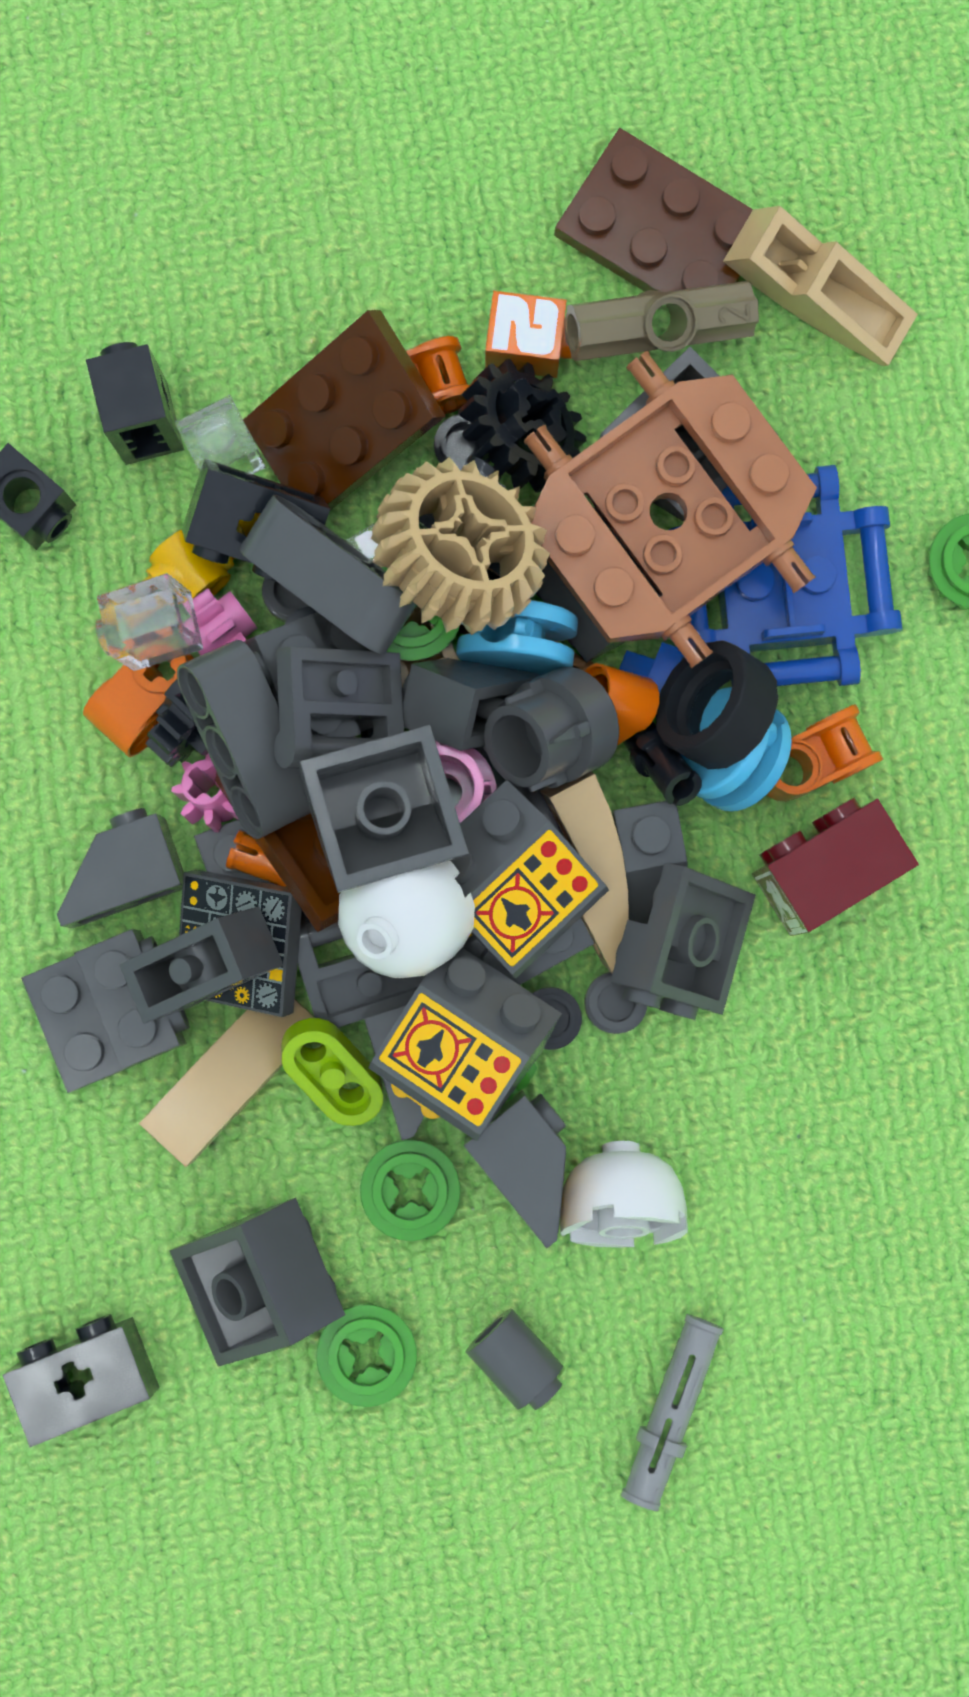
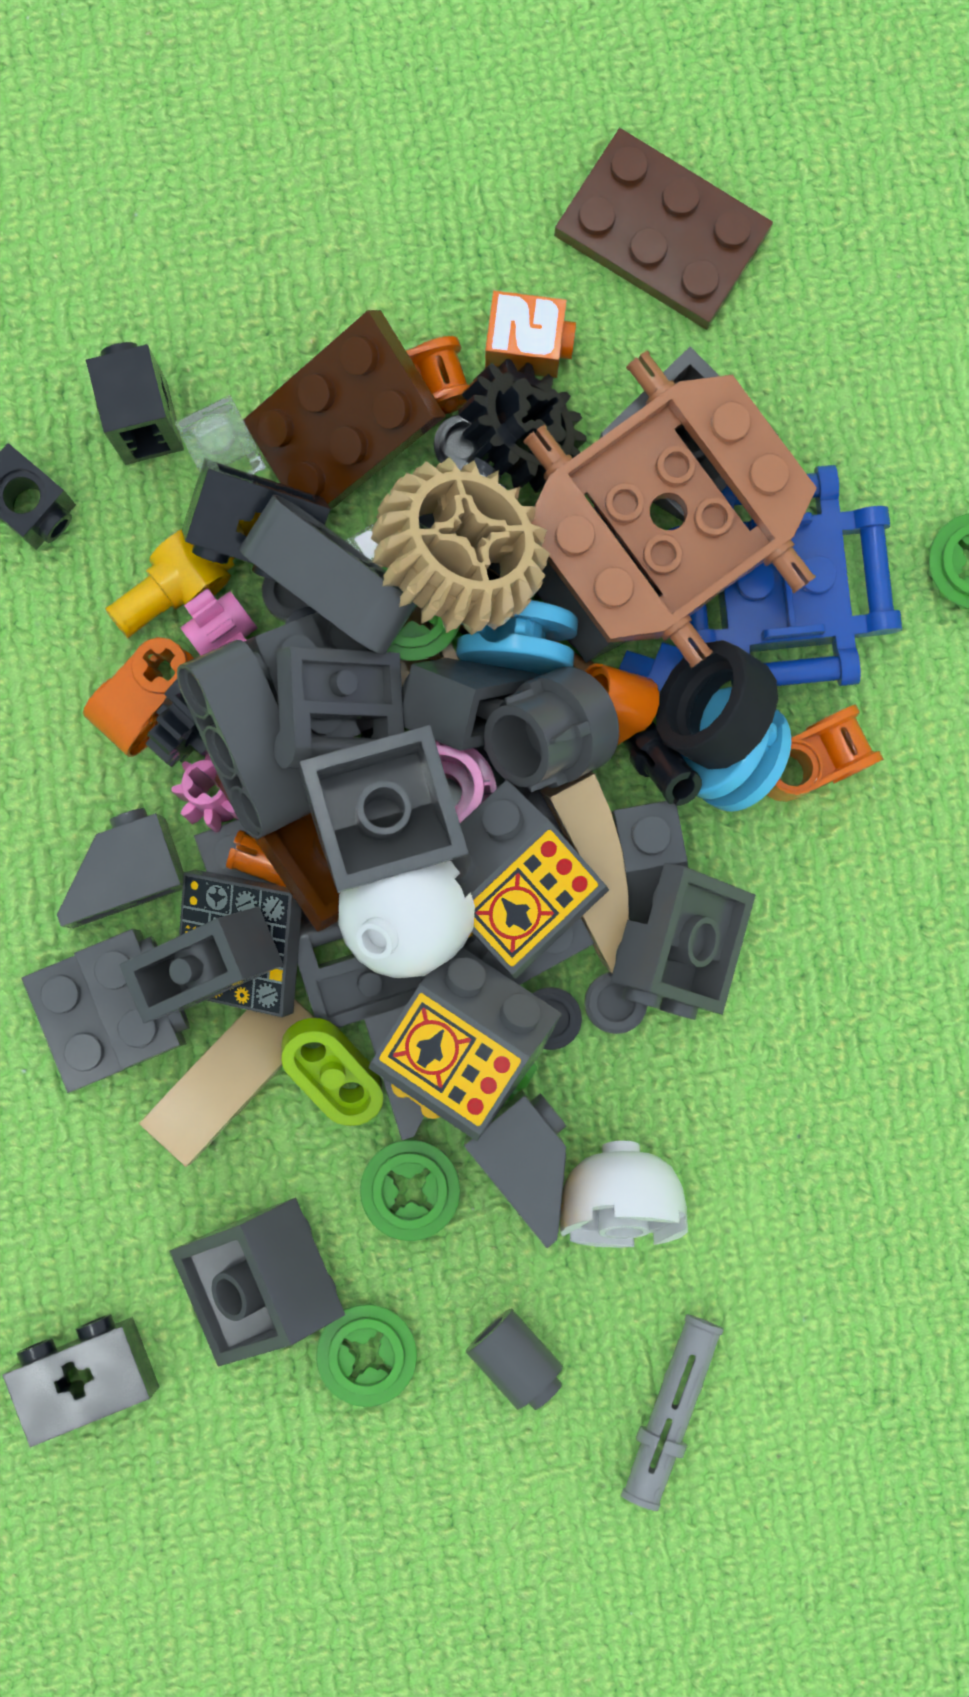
(148, 622): clear brick -> none
(626, 327): dark tan piece -> none
(820, 284): tan slope -> none
(834, 869): dark red brick -> none

